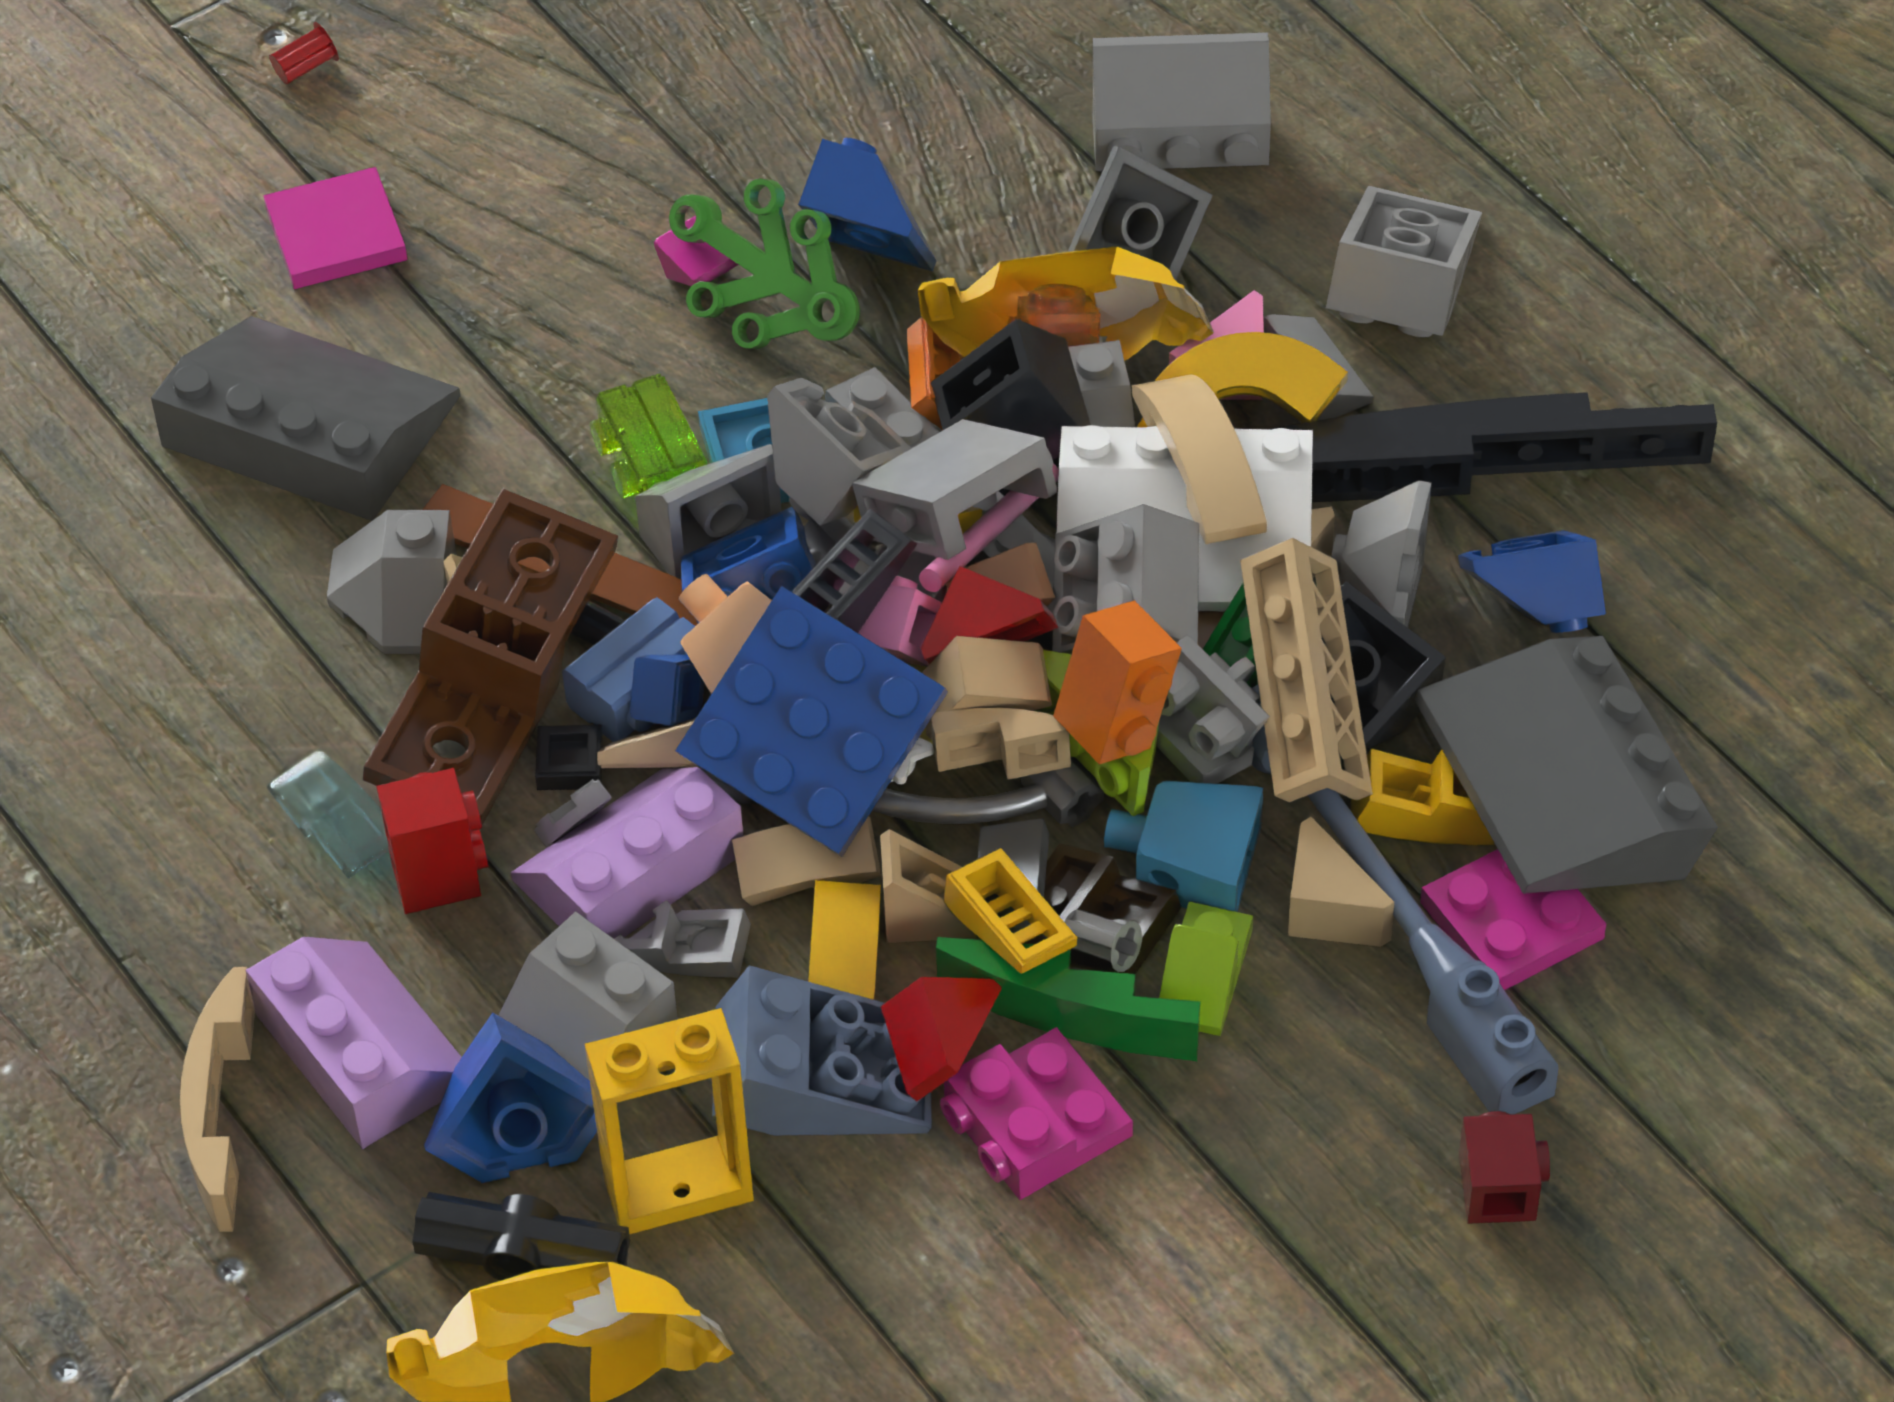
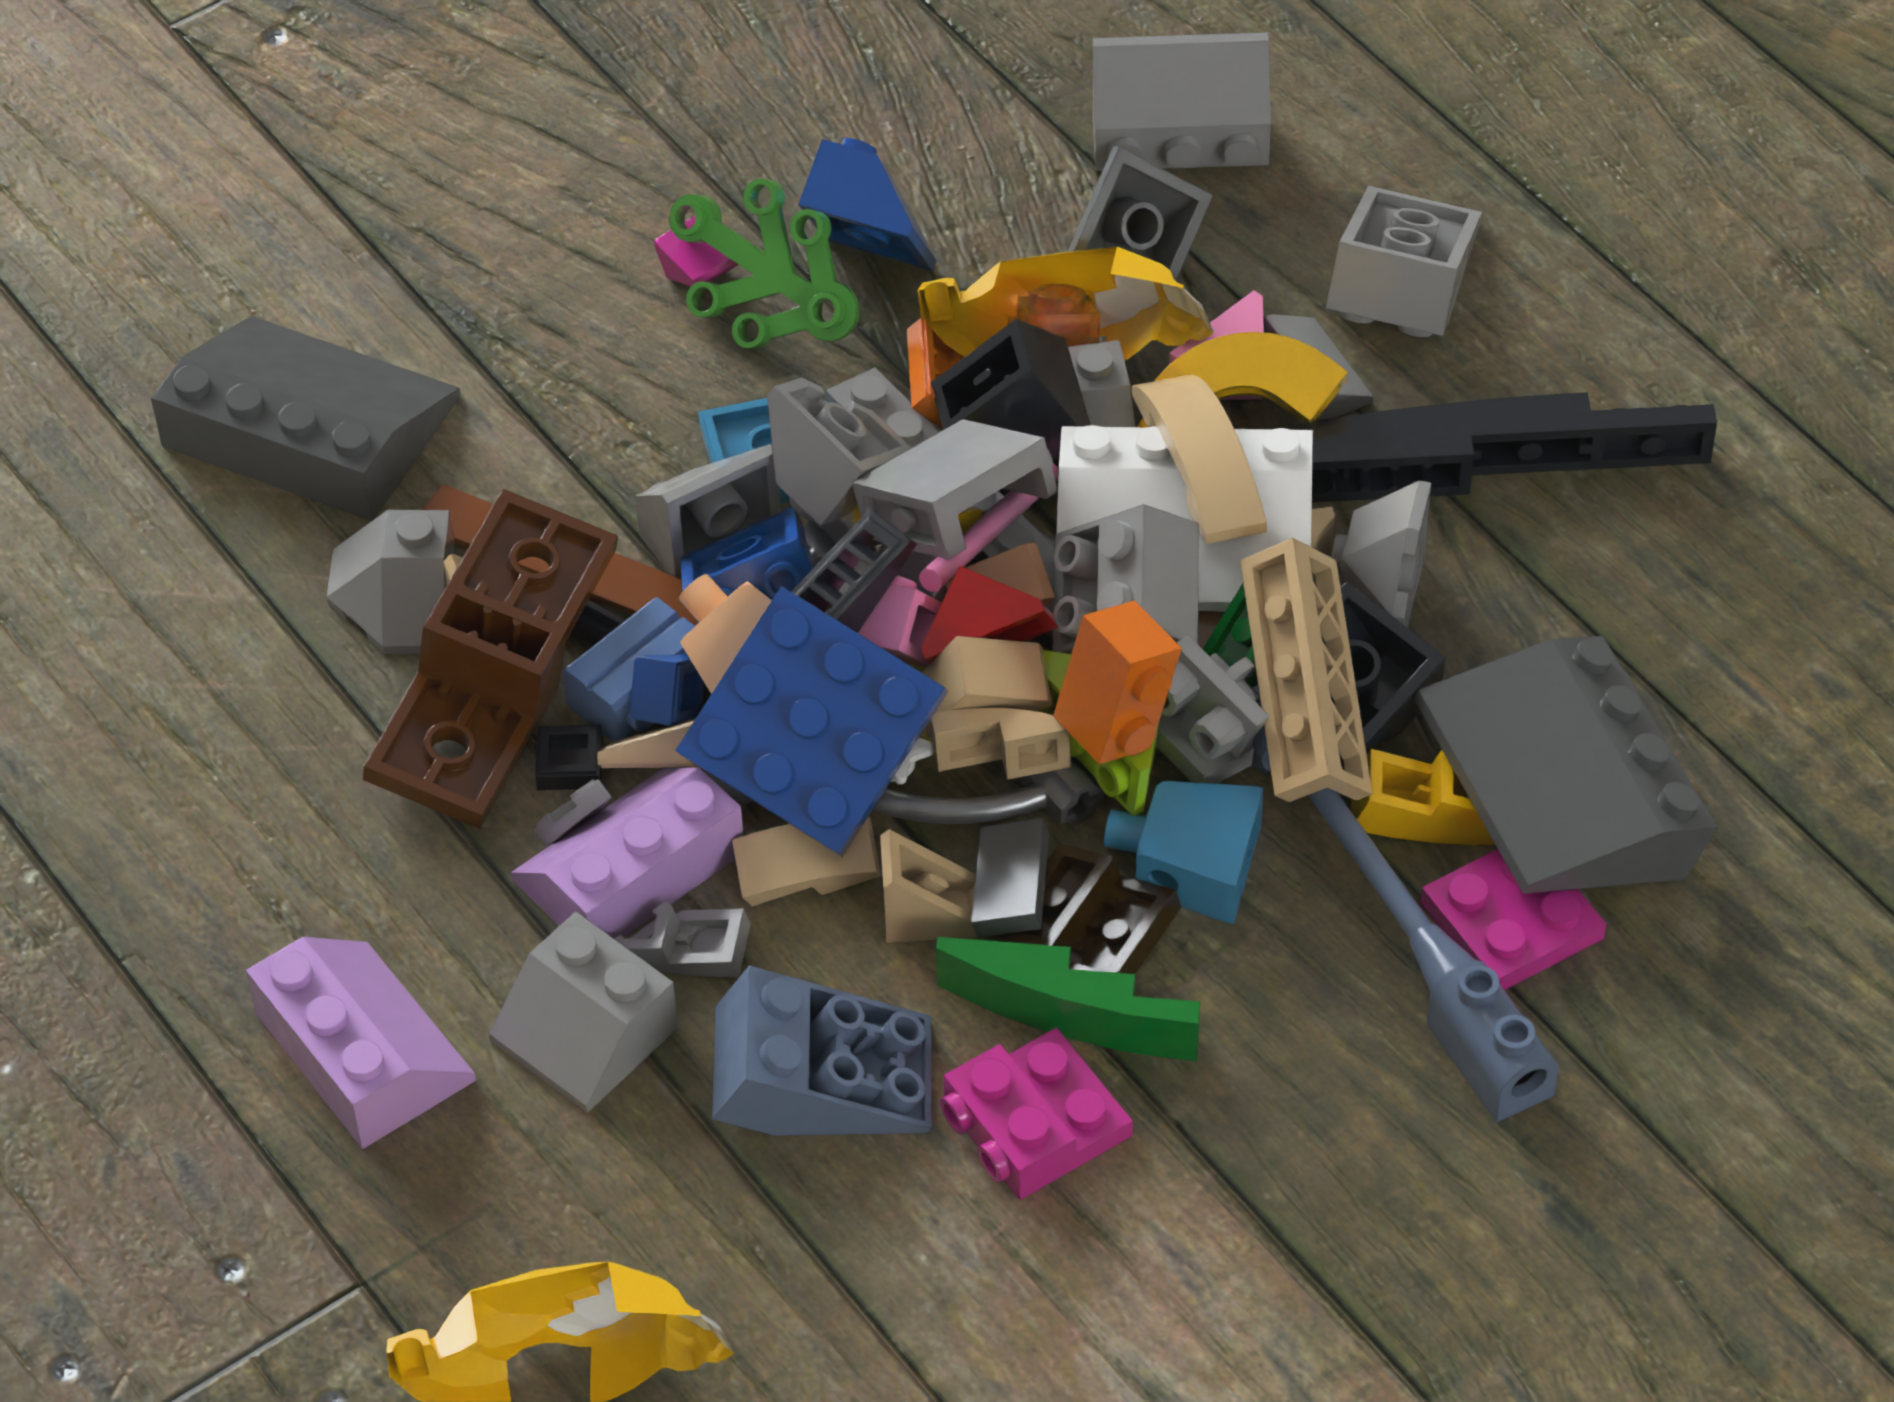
(220, 1034): tan slope -> none
(303, 54): red piece -> none
(334, 809): clear light blue slope -> none
(335, 227): dark pink tile -> none
(432, 839): red brick -> none
(511, 1106): blue slope -> none
(513, 1235): black piece -> none
(644, 435): clear neon green brick -> none
(711, 1169): yellow window -> none
(845, 936): yellow slope -> none
(936, 1026): red slope -> none
(999, 875): yellow slope -> none
(1106, 938): light grey piece -> none
(1207, 961): lime slope -> none
(1334, 895): tan slope -> none
(1502, 1167): dark red brick -> none
(1544, 577): blue slope -> none

